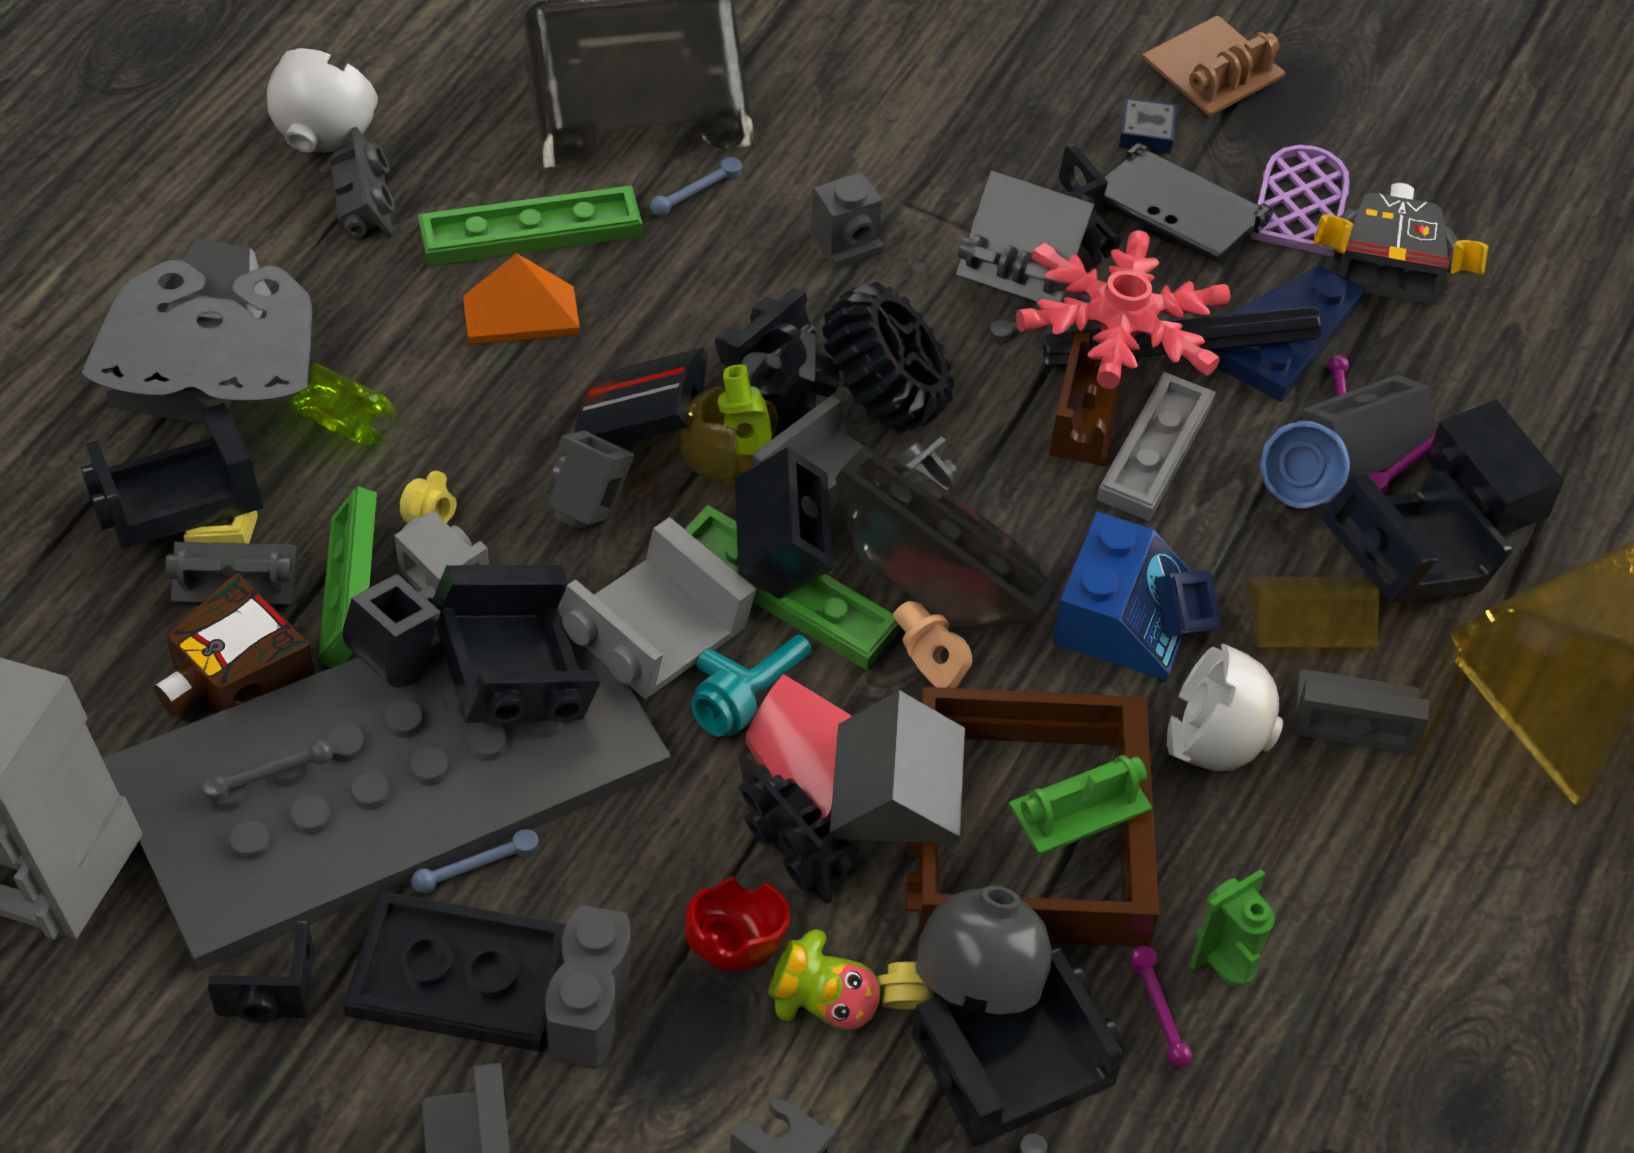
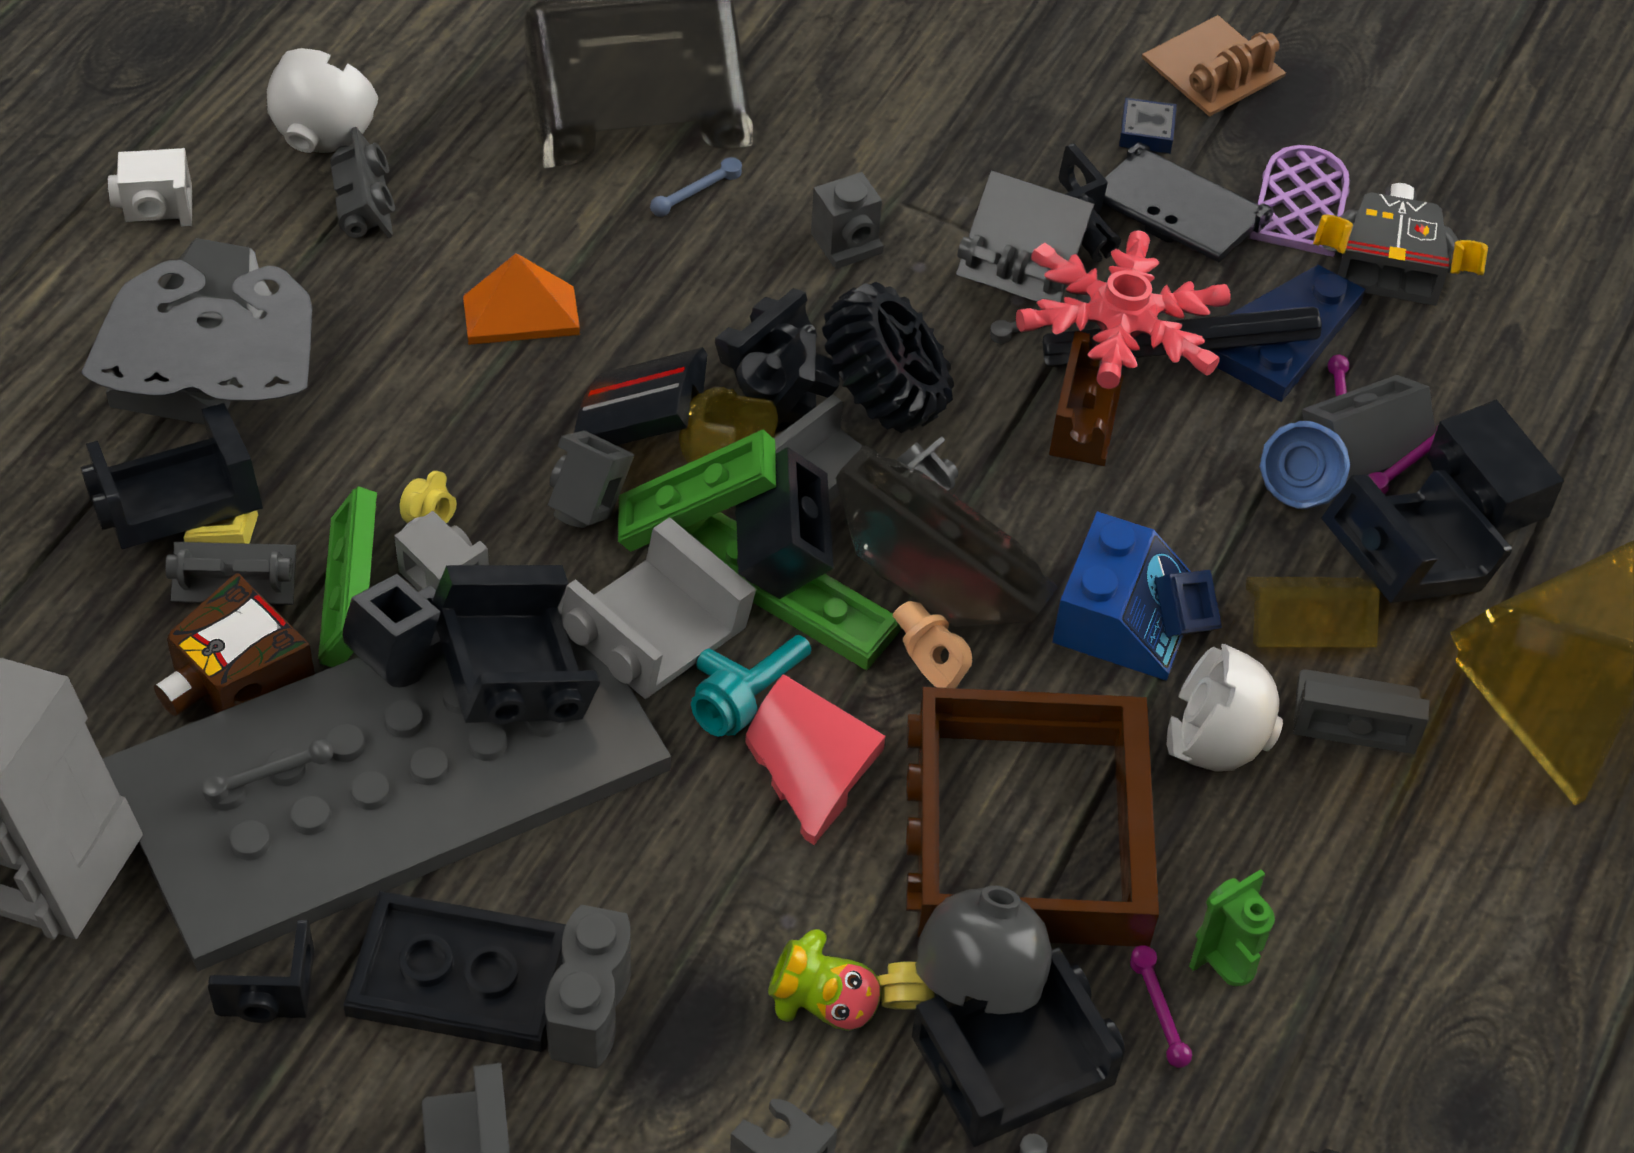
(152, 186): none -> white brick
(343, 405): clear neon green piece -> none
(523, 844): sand blue hinge -> none
(529, 225): bright green tile -> none
(698, 489): none -> bright green tile
(736, 925): red hair -> none
(744, 405): lime piece -> none
(789, 820): black hinge -> none
(898, 774): dark grey slope -> none
(1082, 804): bright green hinge -> none
(1156, 446): light grey tile -> none

